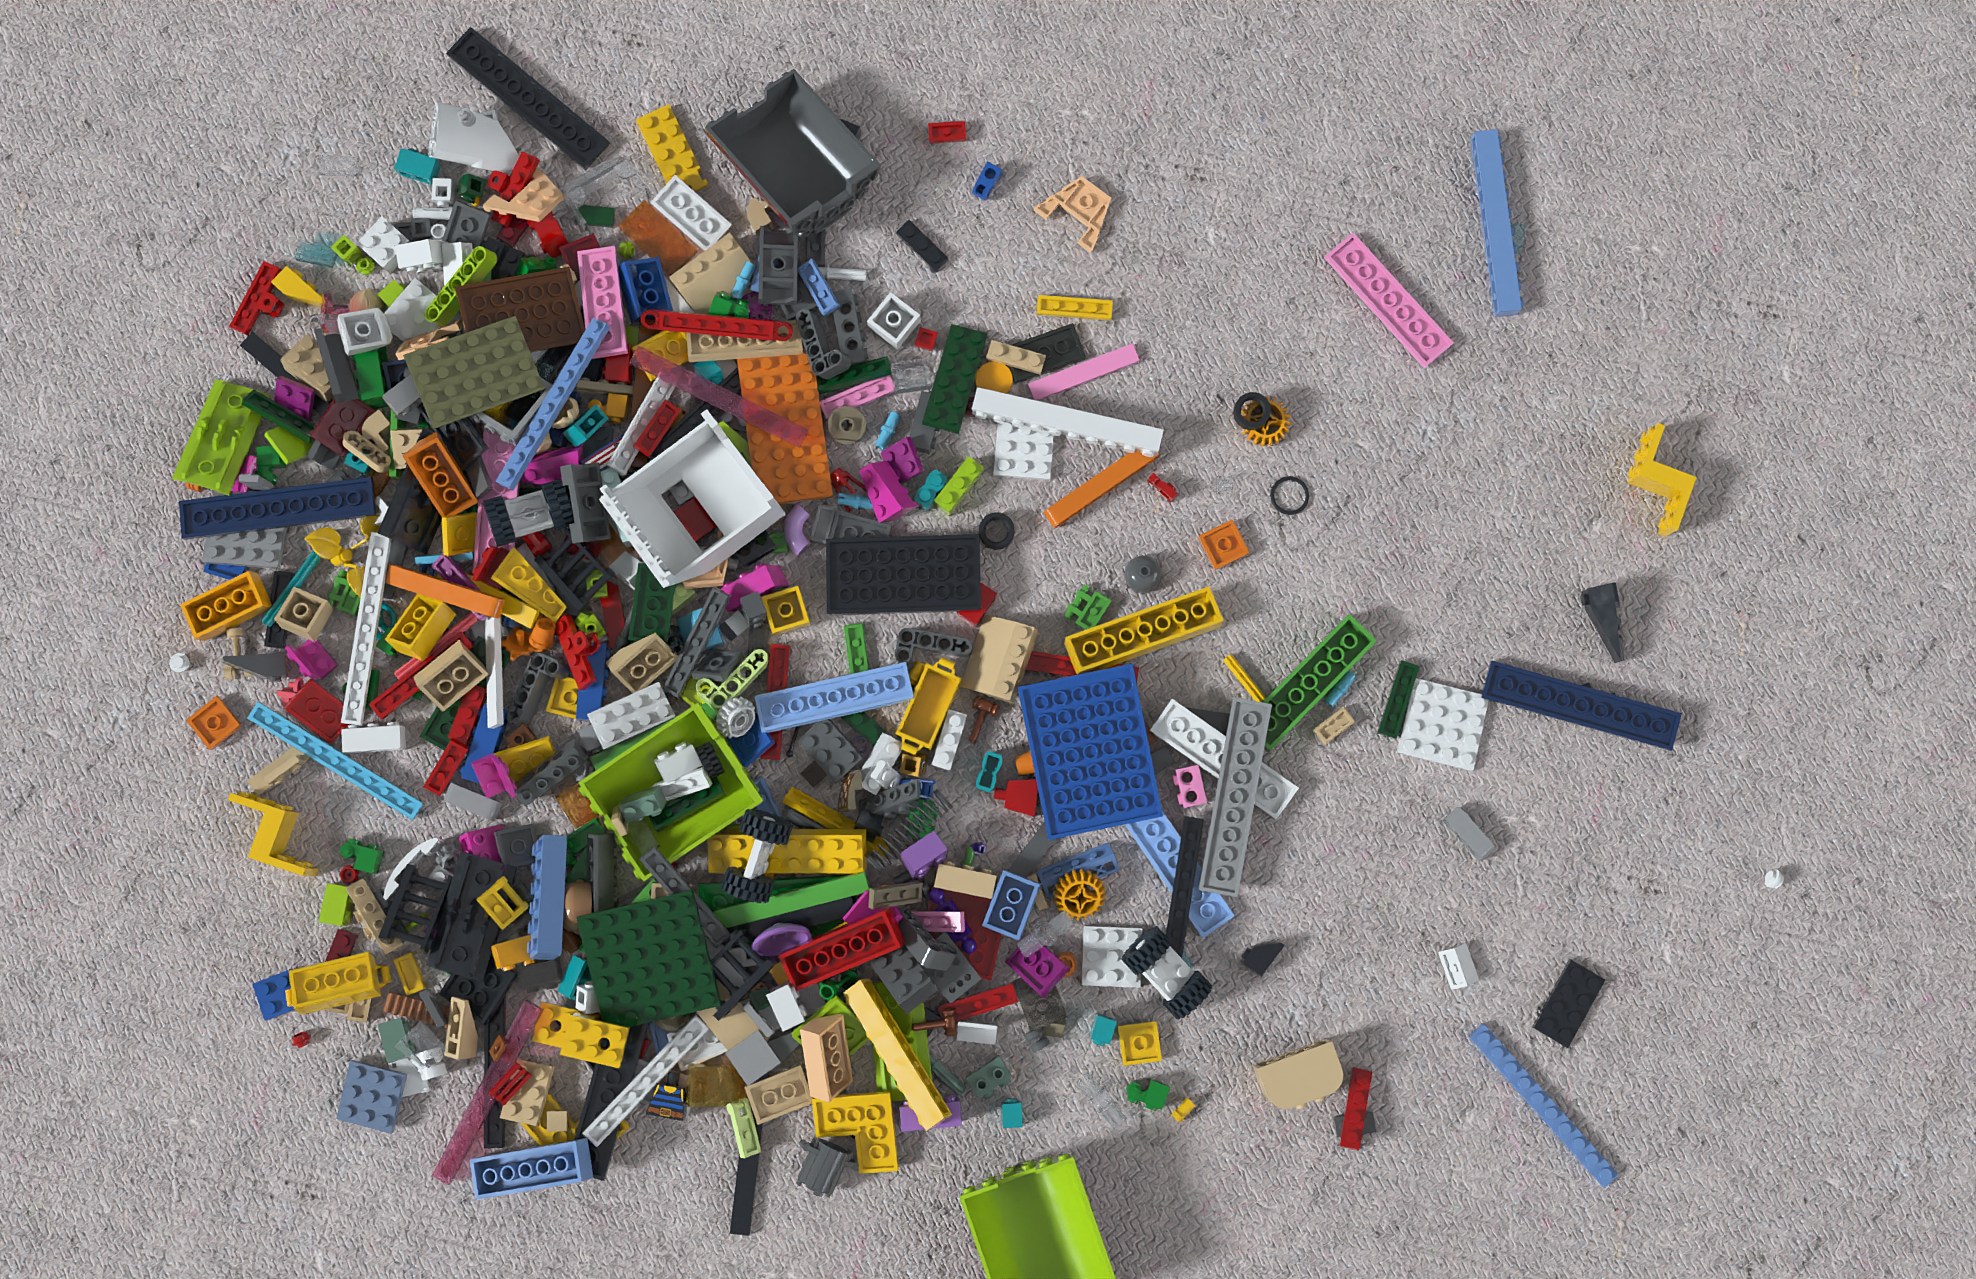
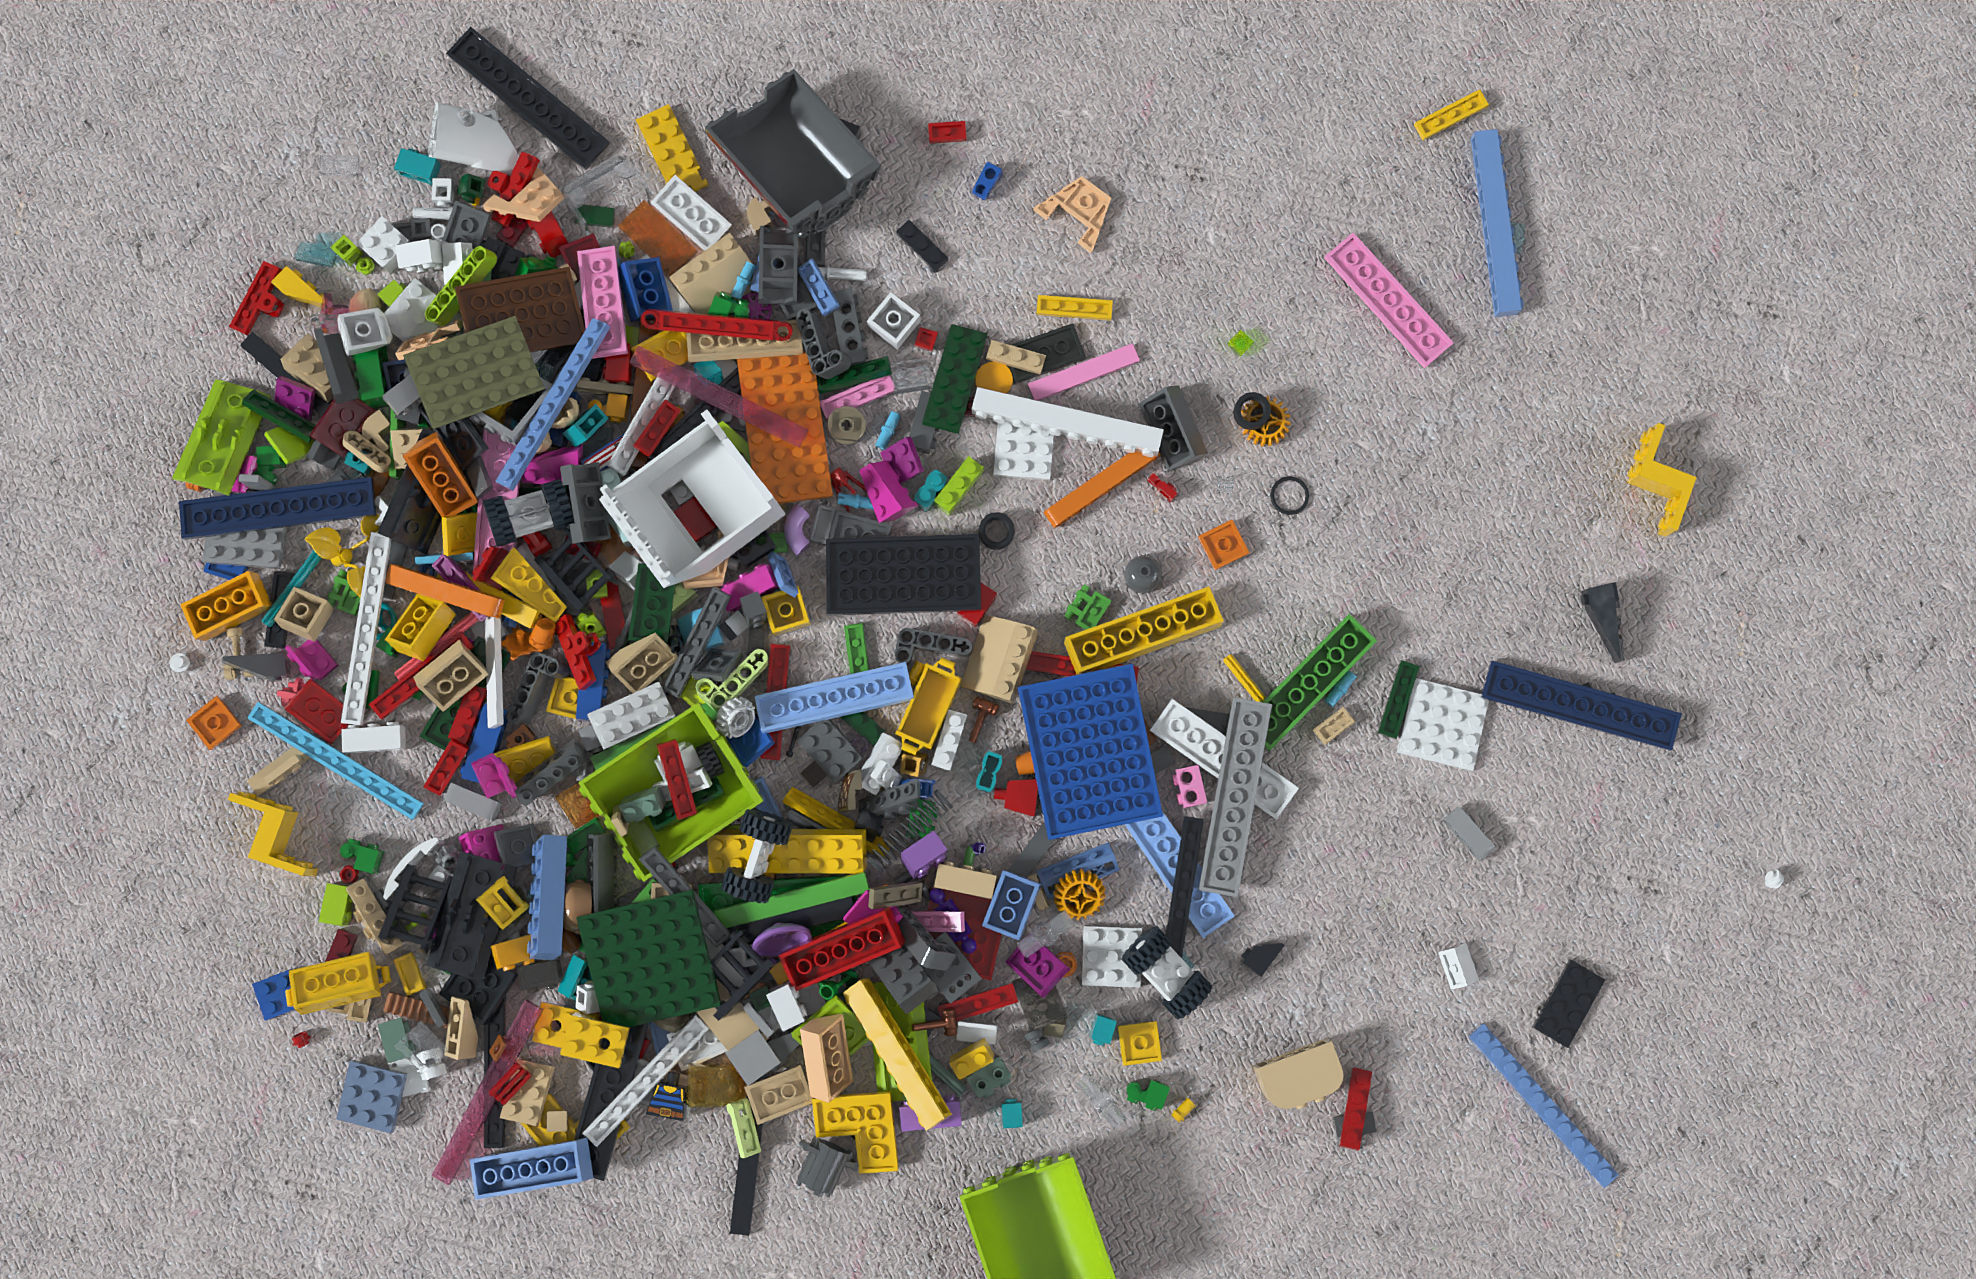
(676, 779): none -> red plate
(782, 574): none -> medium blue tile
(971, 1058): none -> yellow brick
(1180, 438): none -> dark grey slope
(1240, 343): none -> clear neon green plate
(1451, 114): none -> yellow plate

